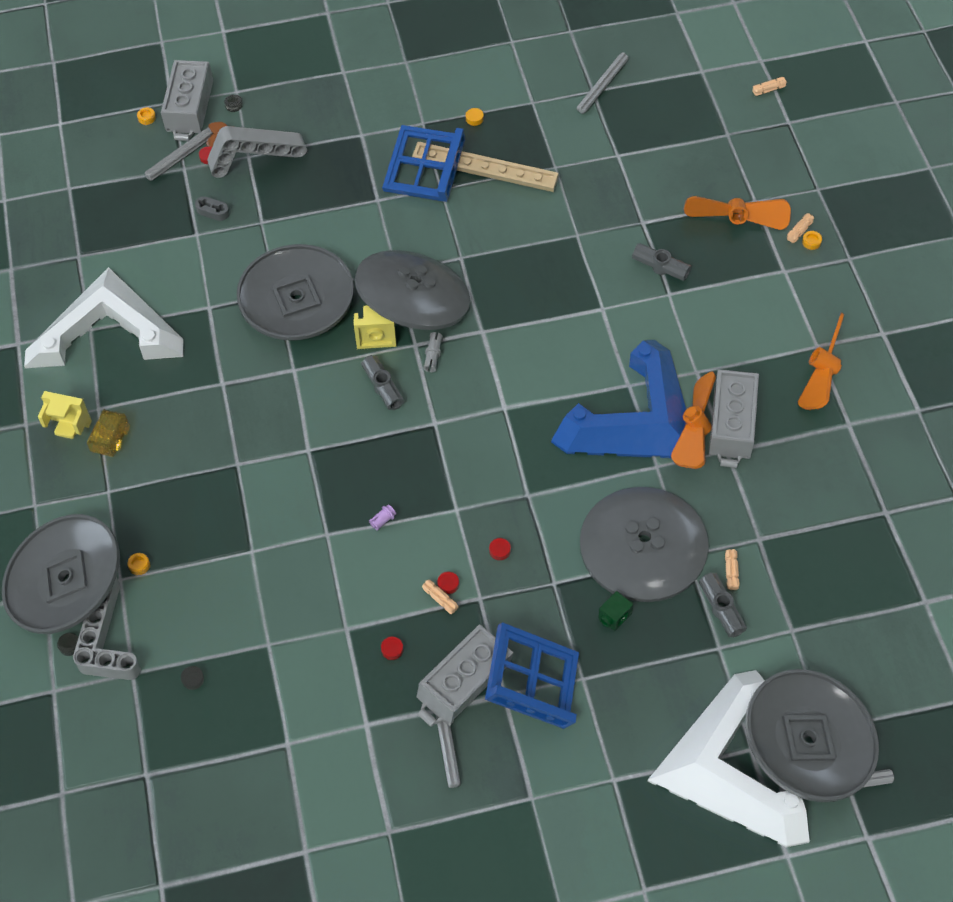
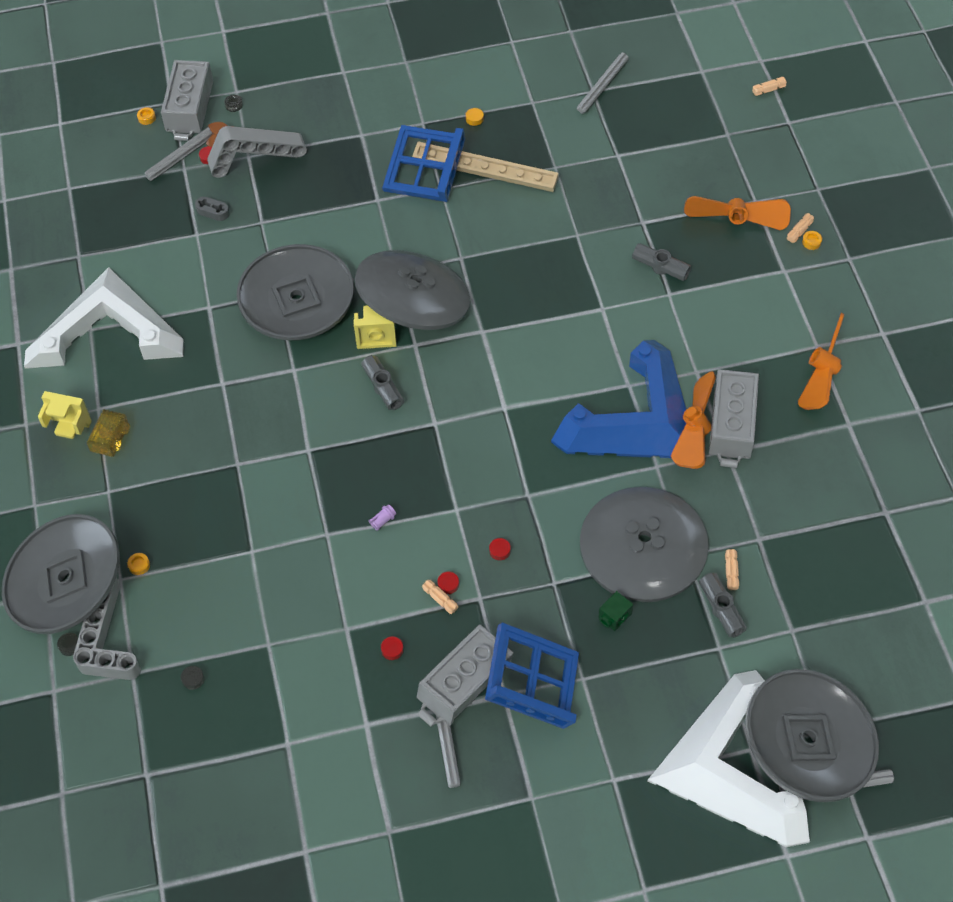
(432, 352): light grey pin -> none

